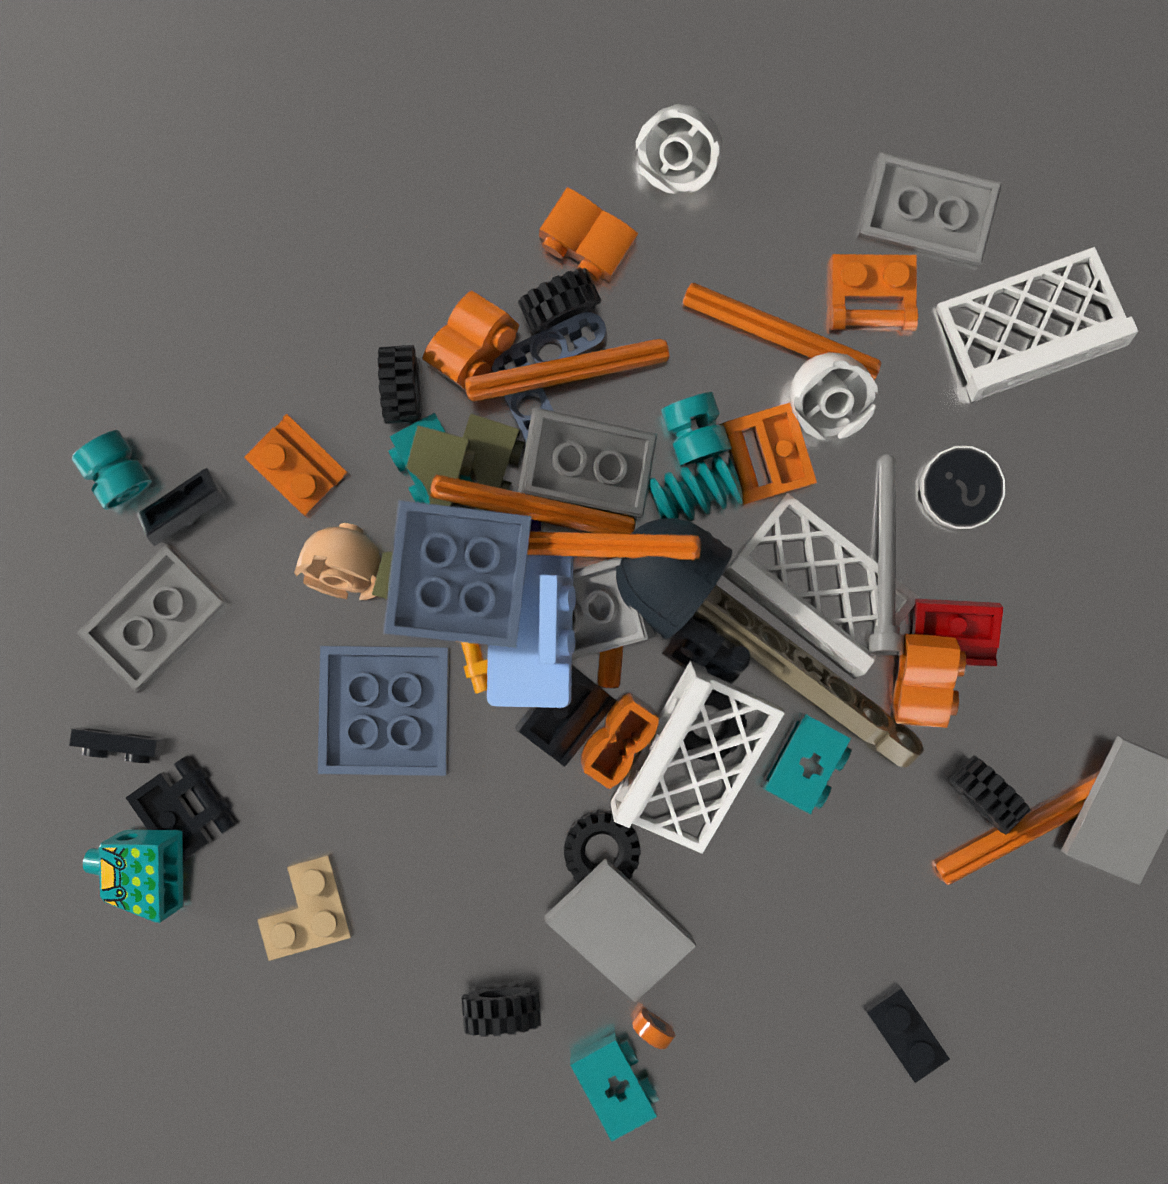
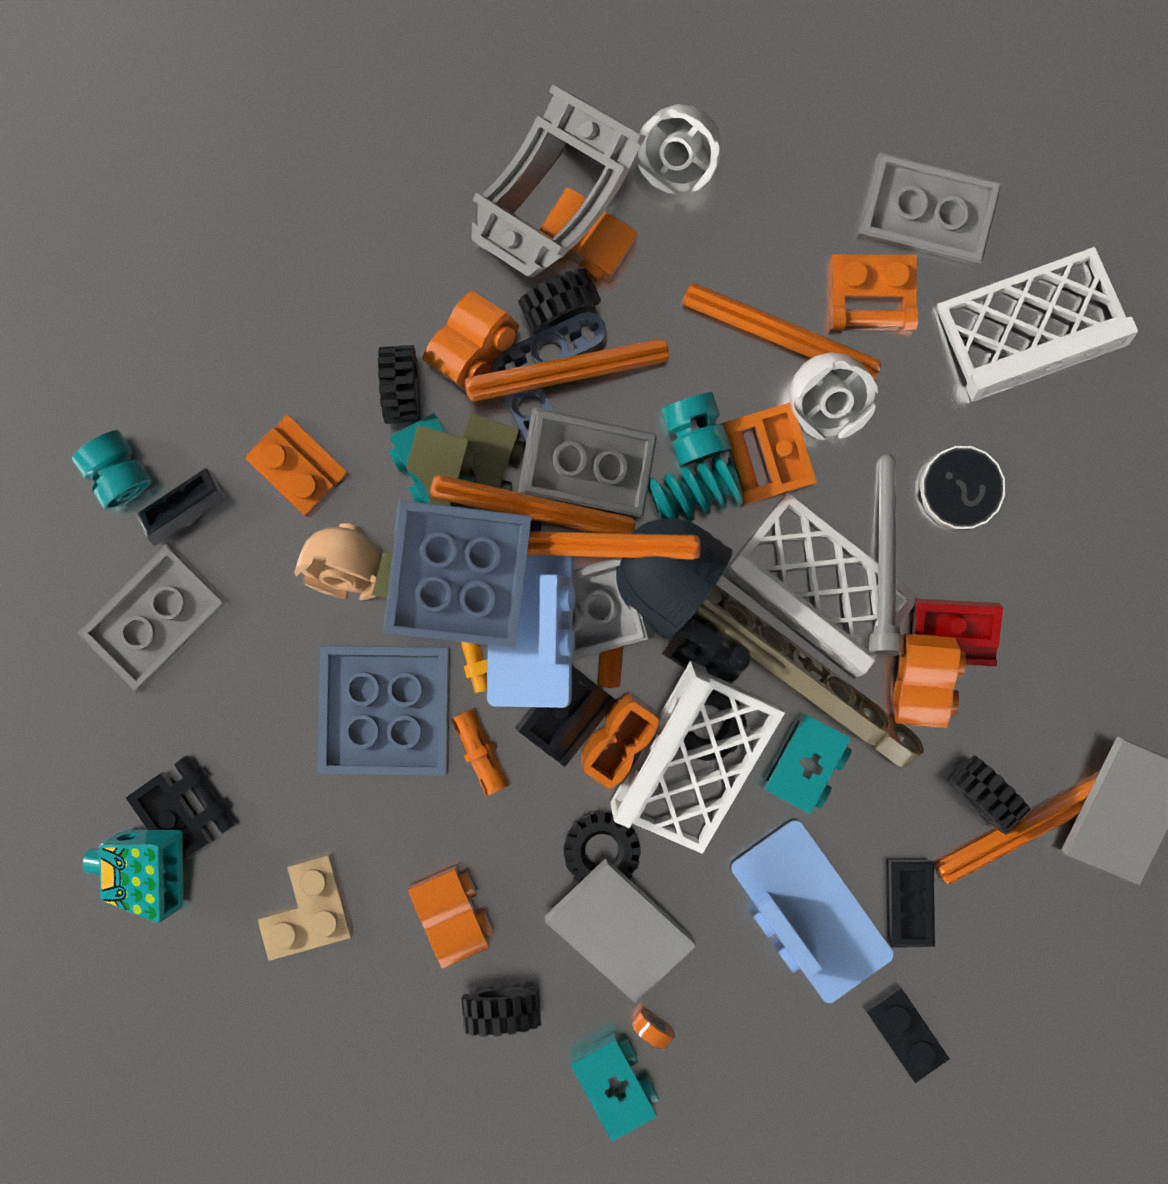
(135, 746): black plate -> none
(450, 917): none -> orange brick
(480, 752): none -> orange pin
(565, 121): none -> light grey wedge
(811, 912): none -> light blue bracket
(911, 903): none -> black plate

